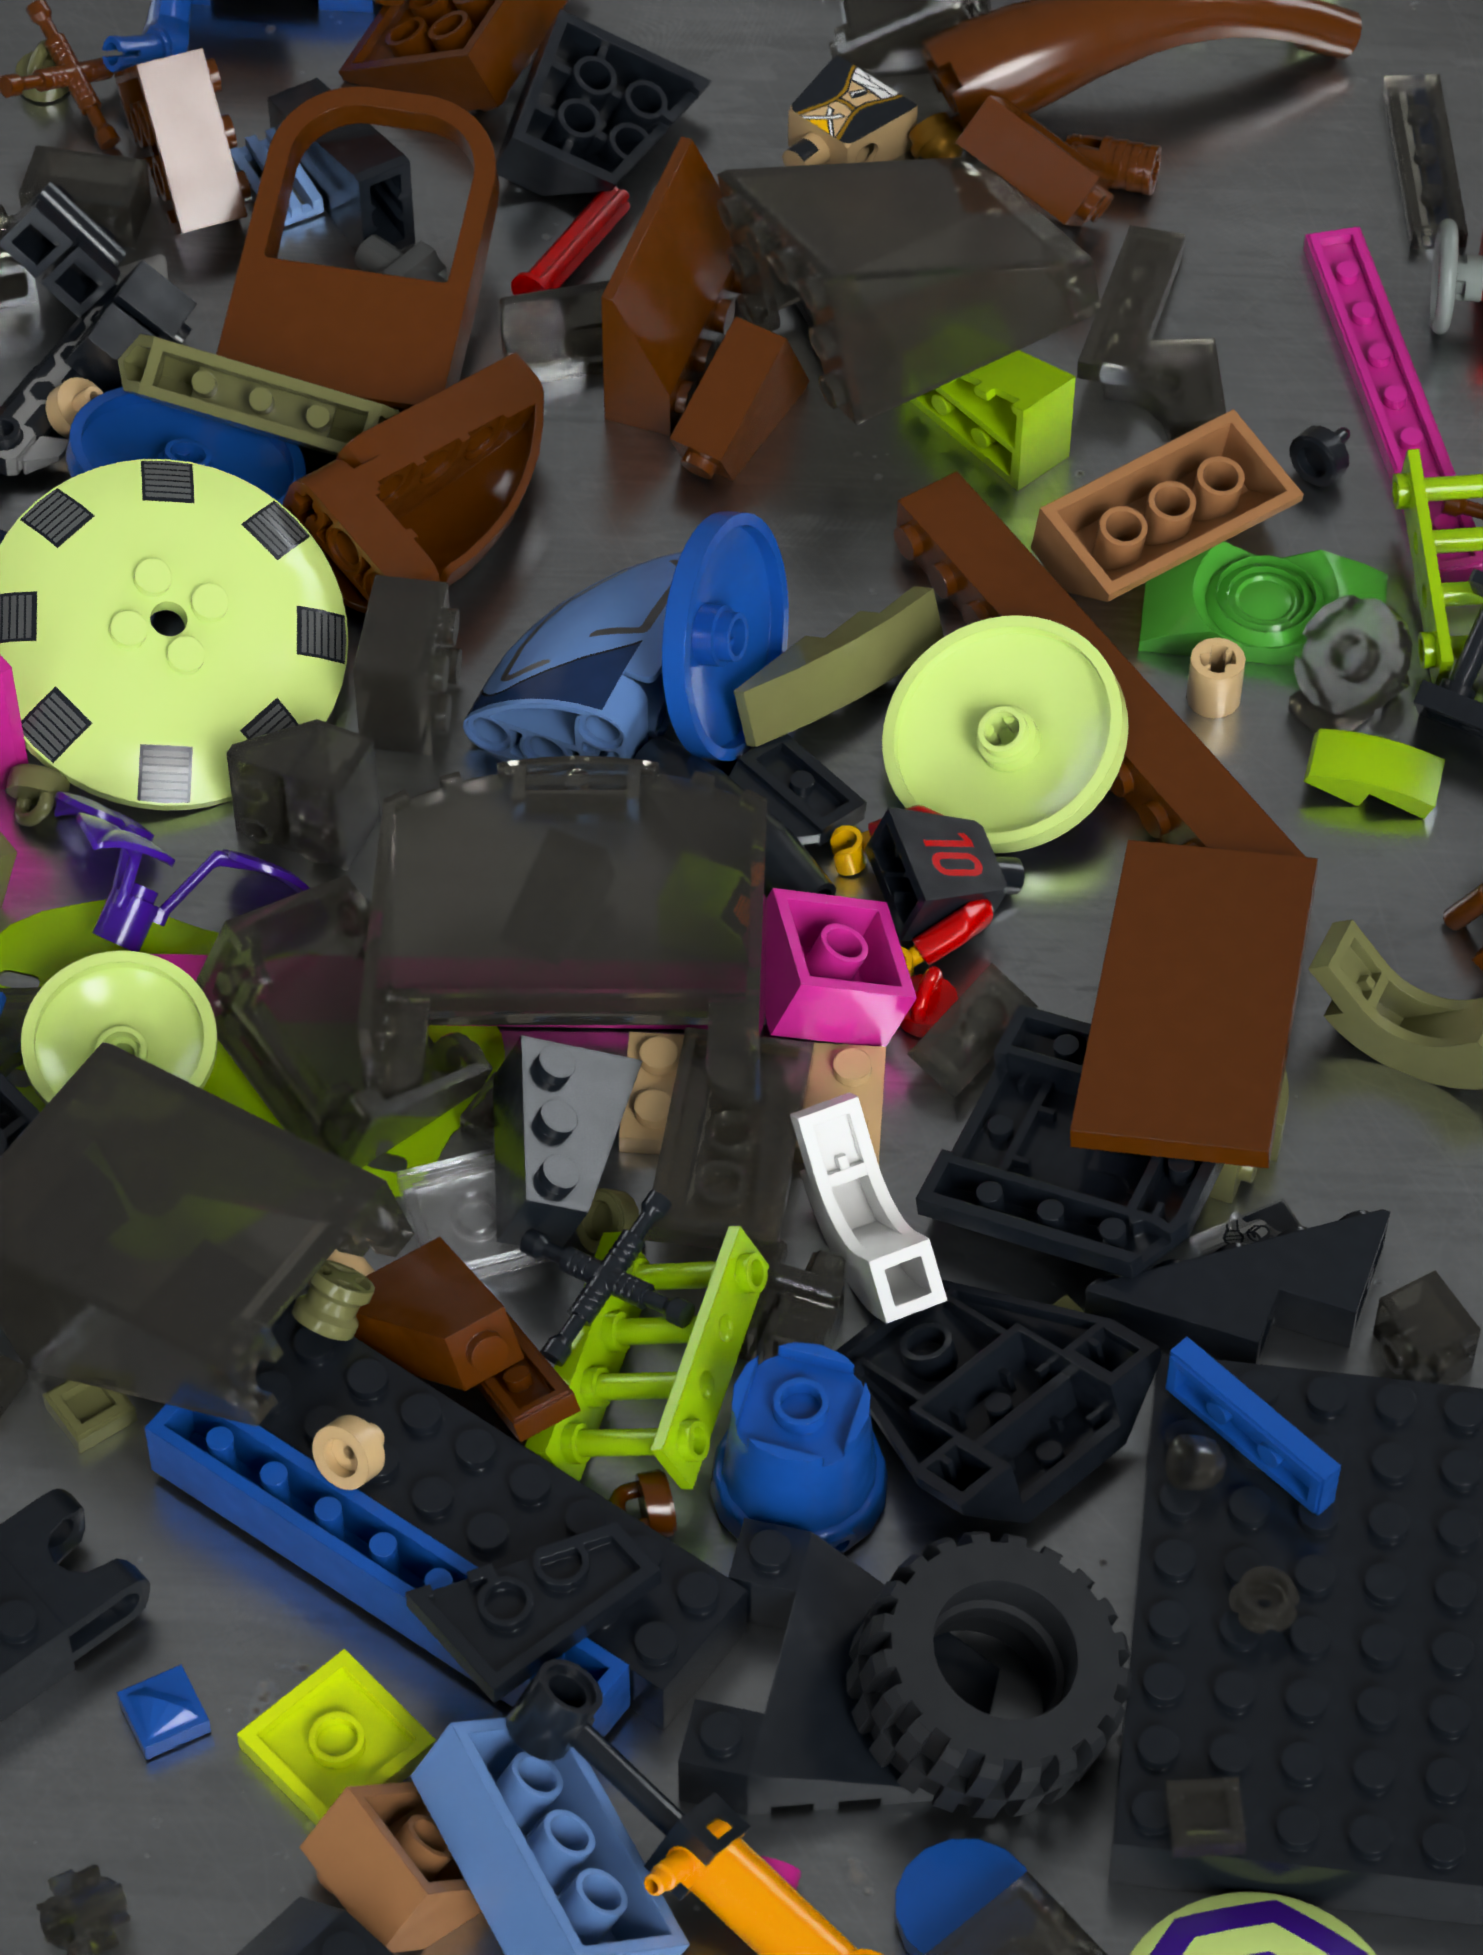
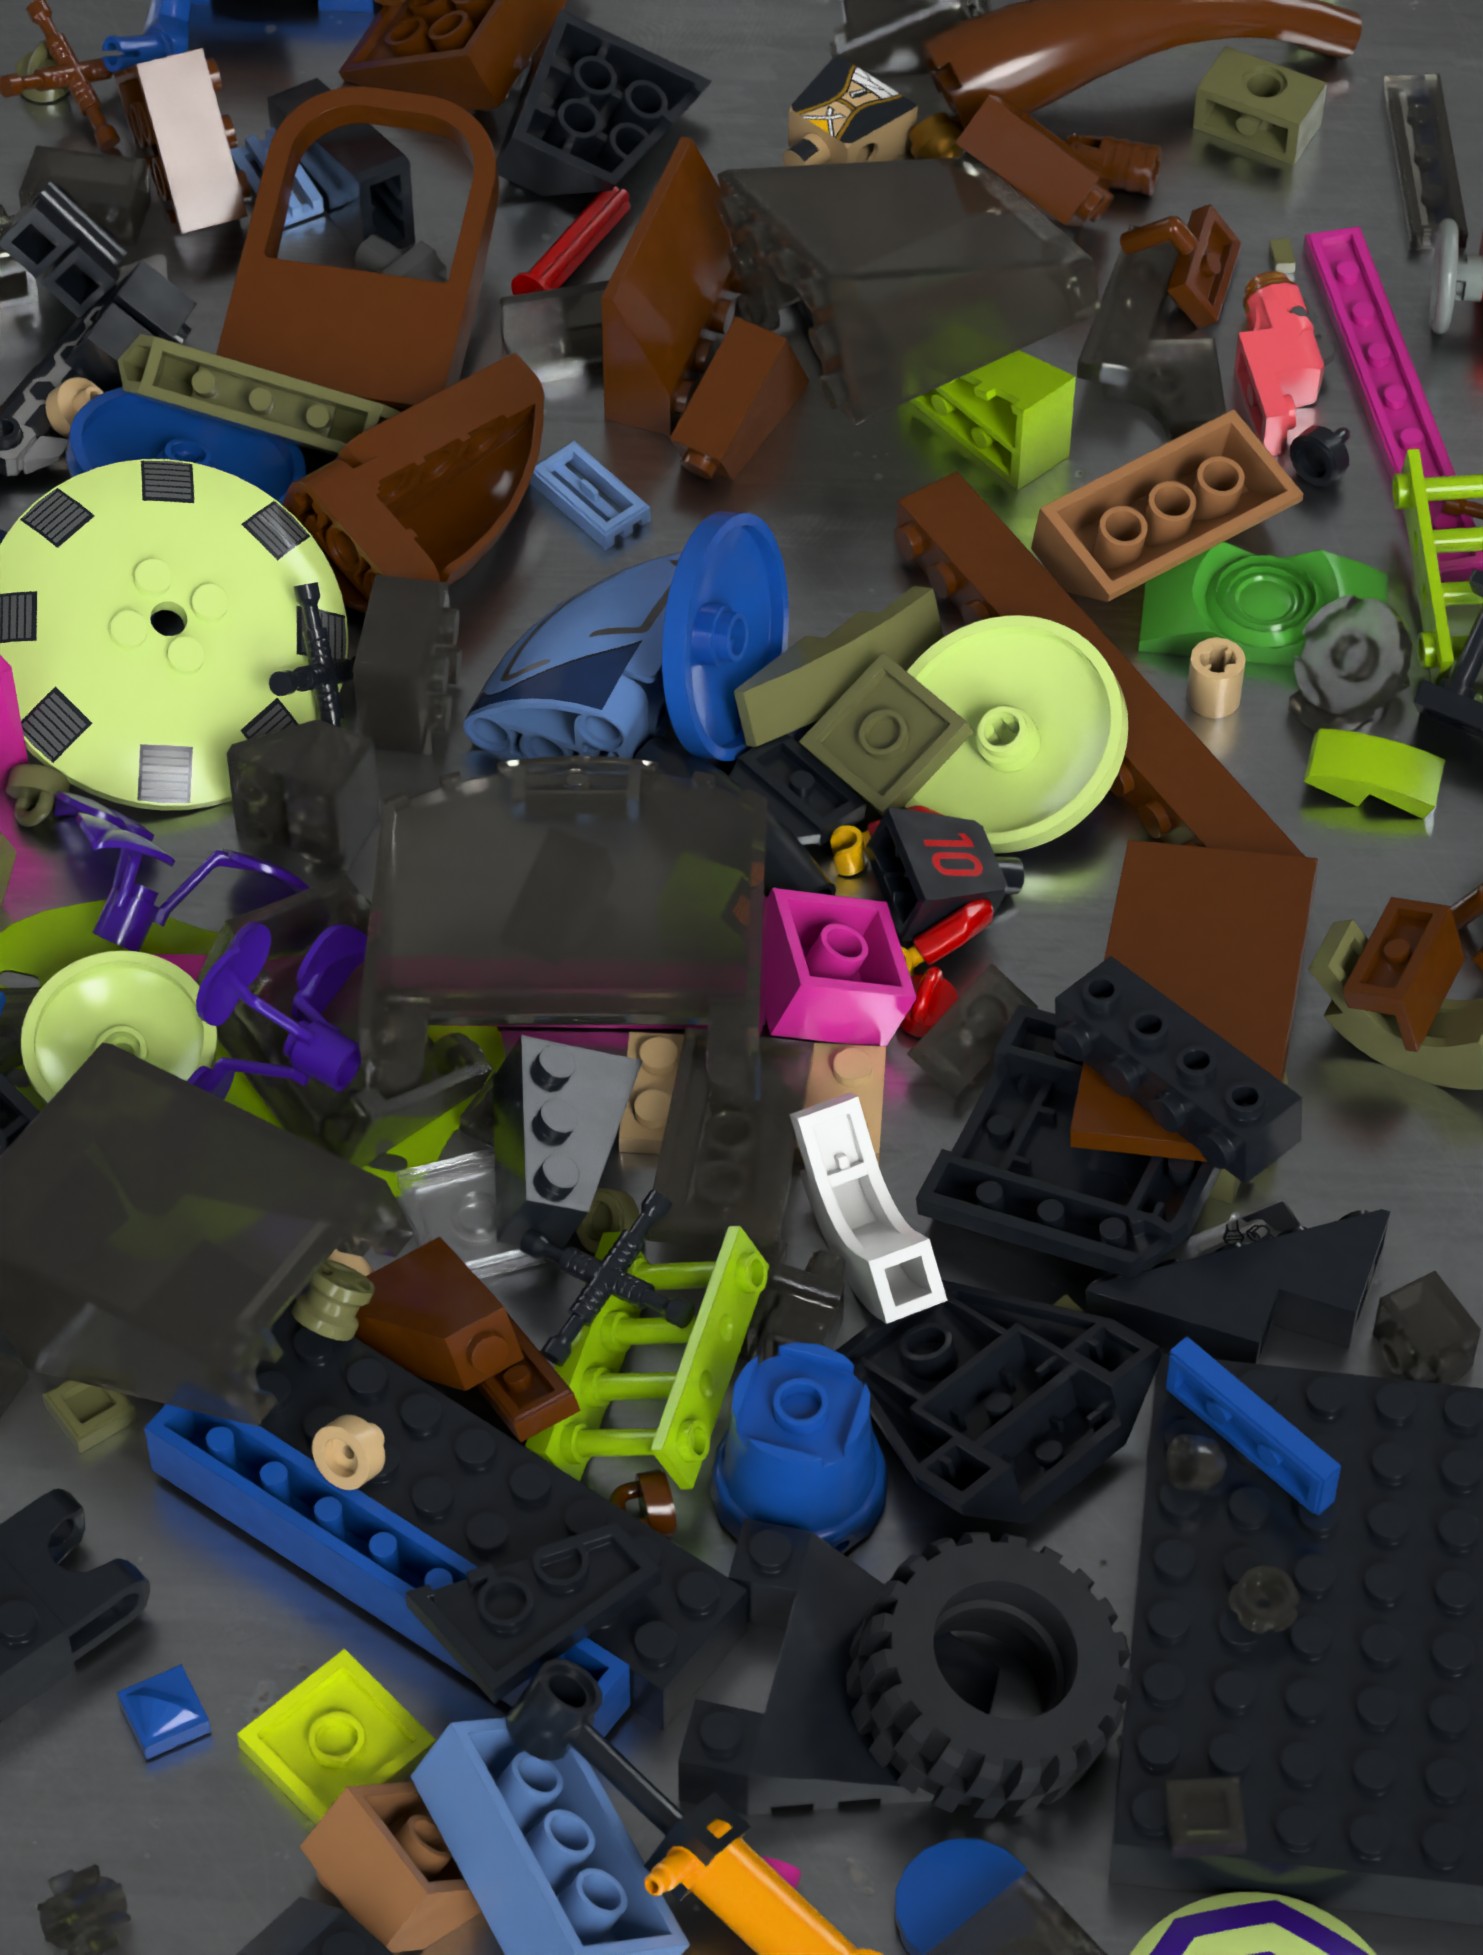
(312, 1044): none -> dark purple plant
(323, 672): none -> black piece
(581, 500): none -> light blue tile
(886, 735): none -> olive plate
(1178, 1070): none -> black brick
(1204, 259): none -> reddish brown plate
(1259, 105): none -> olive brick
(1279, 357): none -> coral plate
(1282, 255): none -> olive piece
(1407, 966): none -> reddish brown panel

